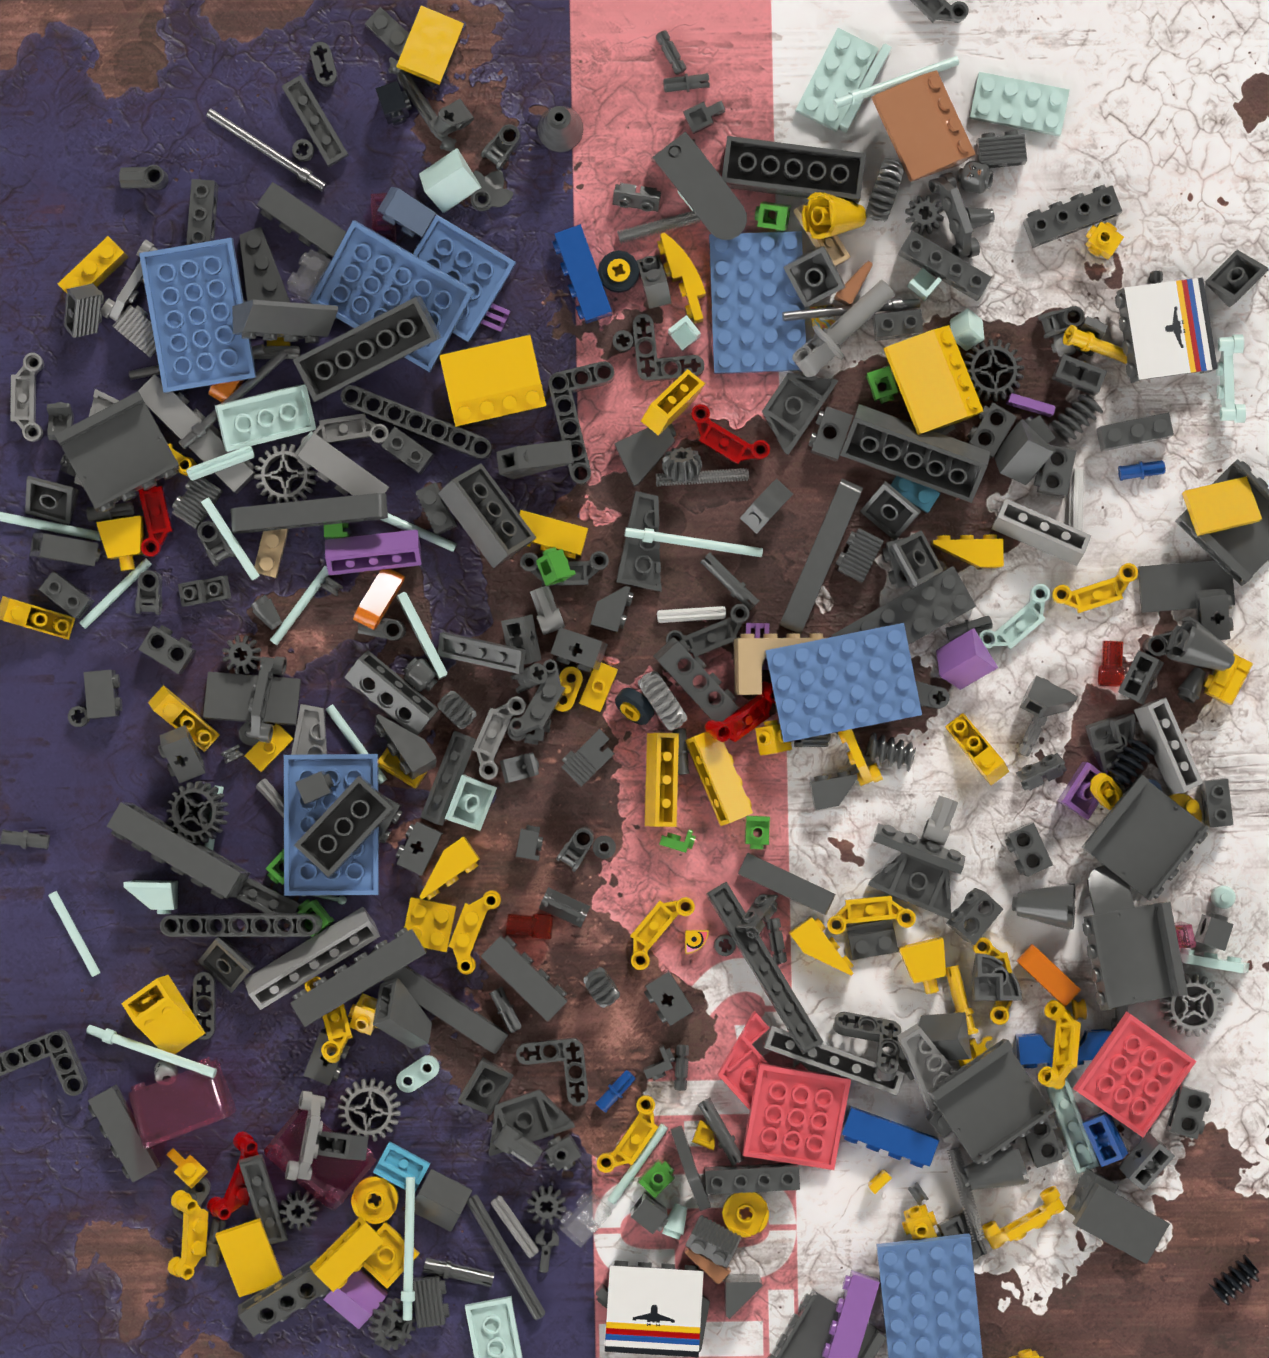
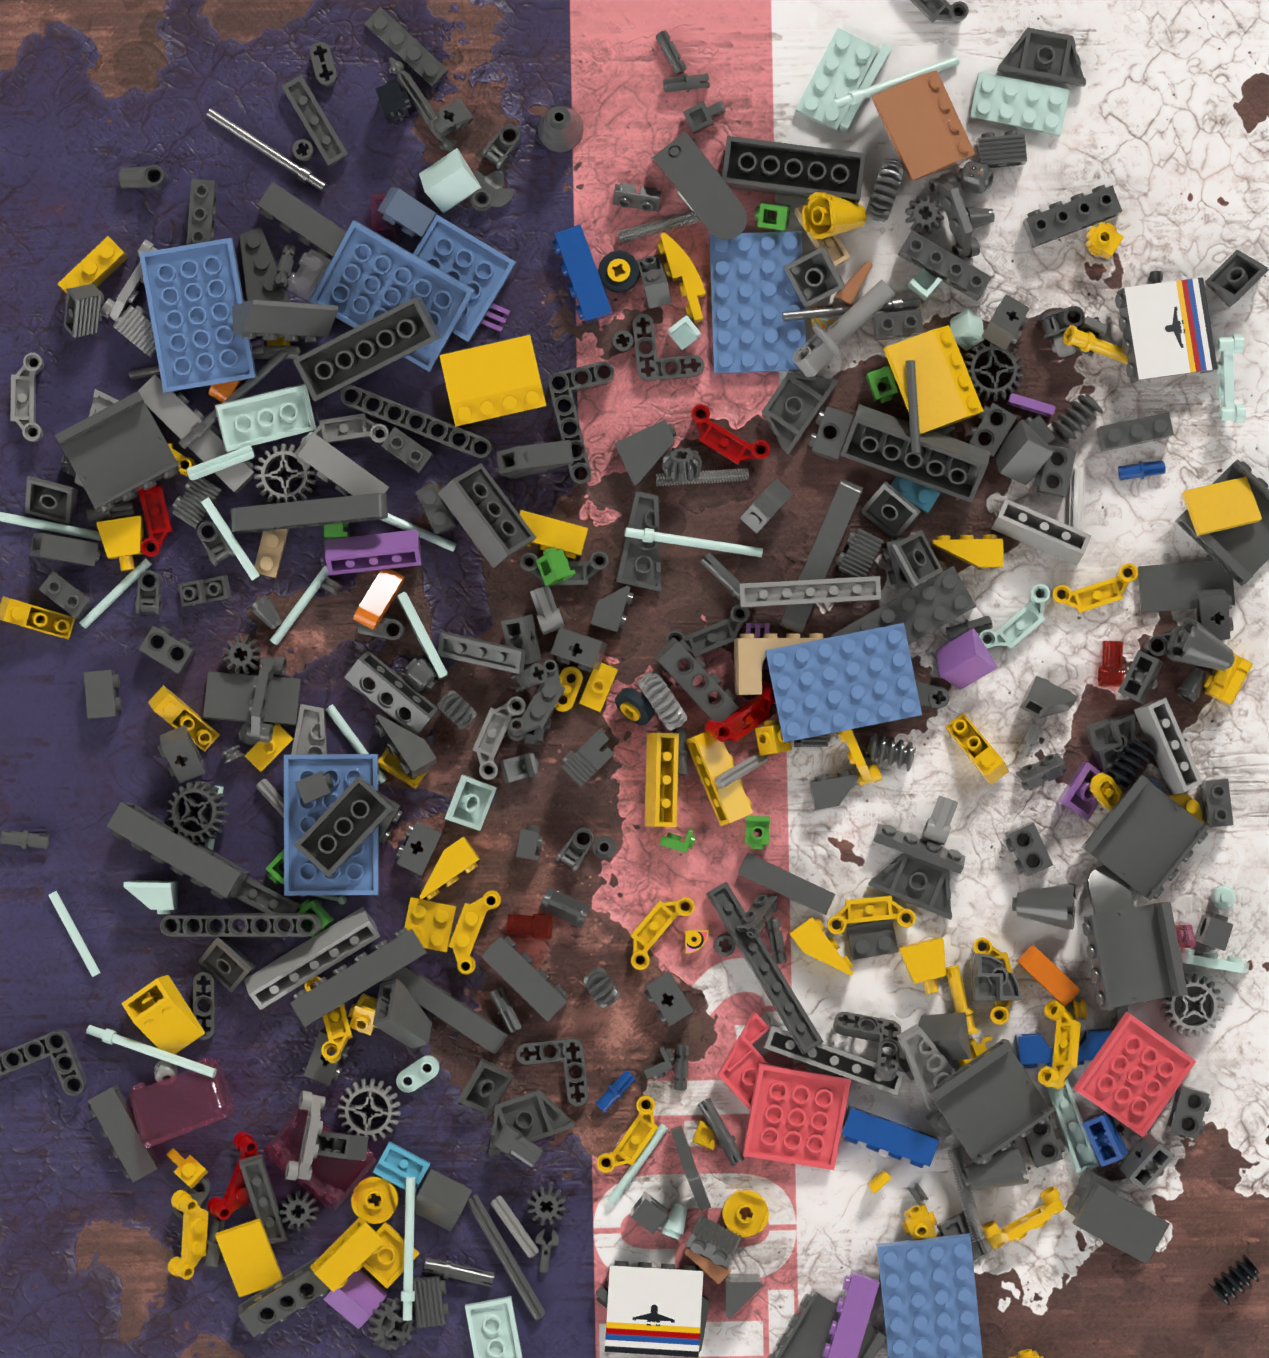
(60, 418): dark grey bracket -> none
(73, 711): dark grey bush -> none
(285, 266): none -> dark grey axle
(430, 45): yellow tile -> none
(448, 777): dark grey plate -> none
(564, 1144): dark grey brick -> none
(585, 1218): clear brick -> none
(647, 1178): bright green brick -> none
(672, 402): yellow brick -> none
(691, 614): white axle -> none
(740, 770): none -> light grey axle
(752, 1178): dark grey brick -> none
(810, 591): none -> light grey plate
(913, 407): none -> dark grey bar
(977, 919): dark grey brick -> none
(1005, 322): none -> dark grey brick
(1045, 57): none -> dark grey wing
(1079, 375): dark grey brick -> none

